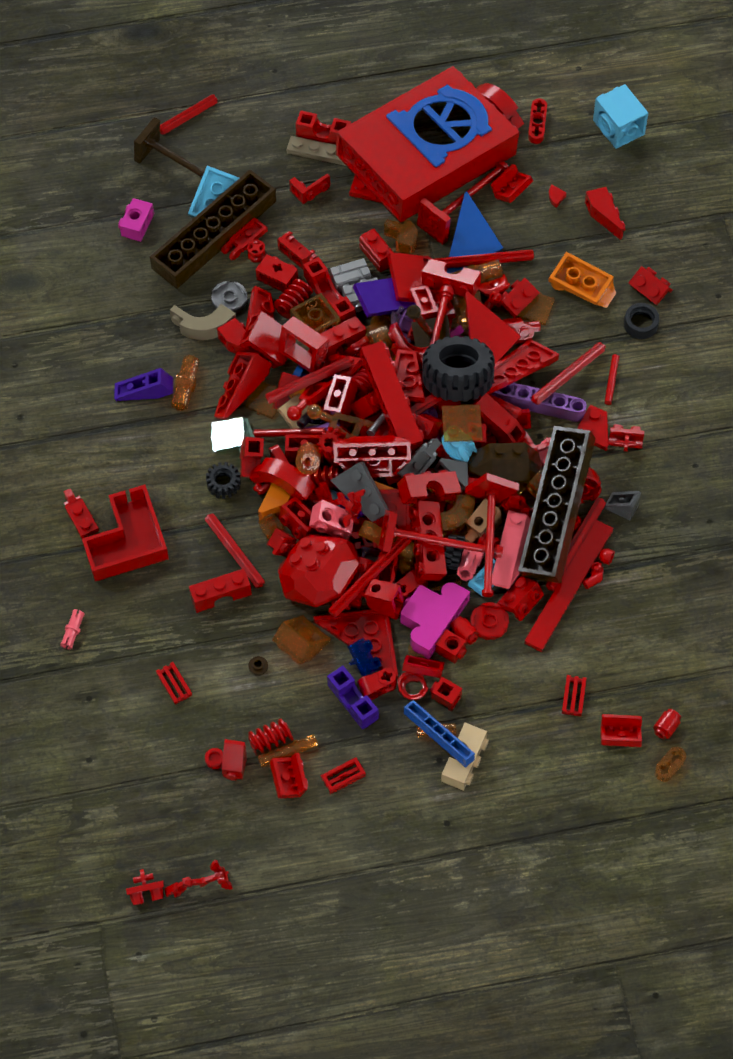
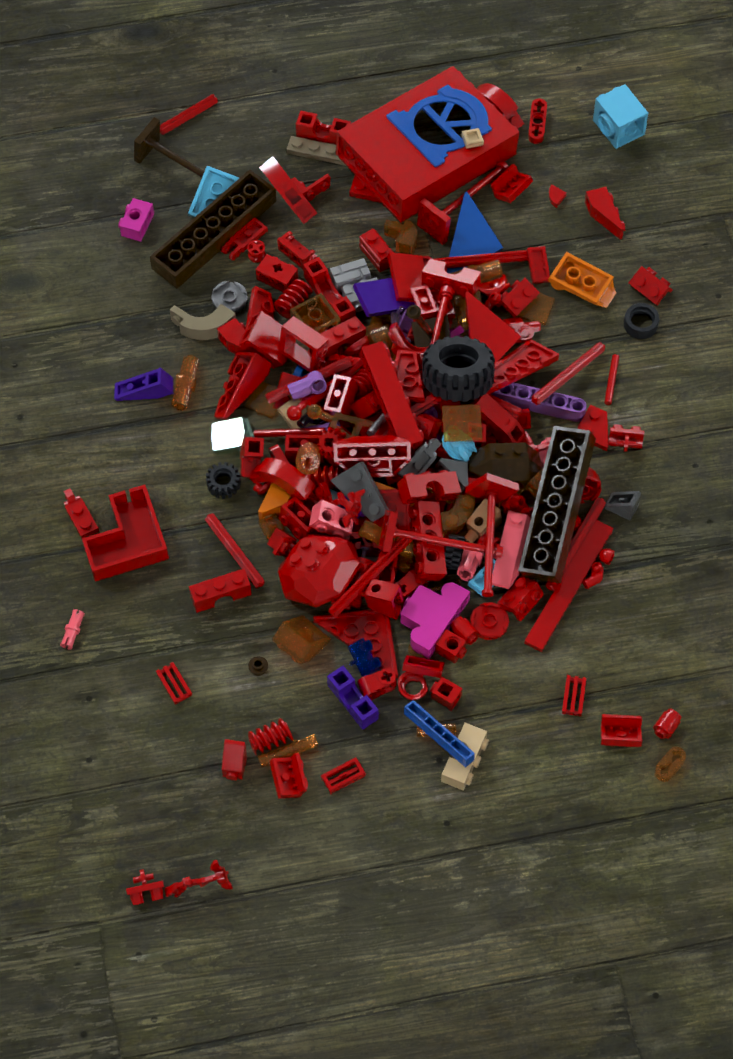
(214, 758): red tile -> none
(288, 190): none -> red slope
(306, 385): none -> medium lavender piece
(472, 138): none -> tan tile
(538, 264): none -> red plate

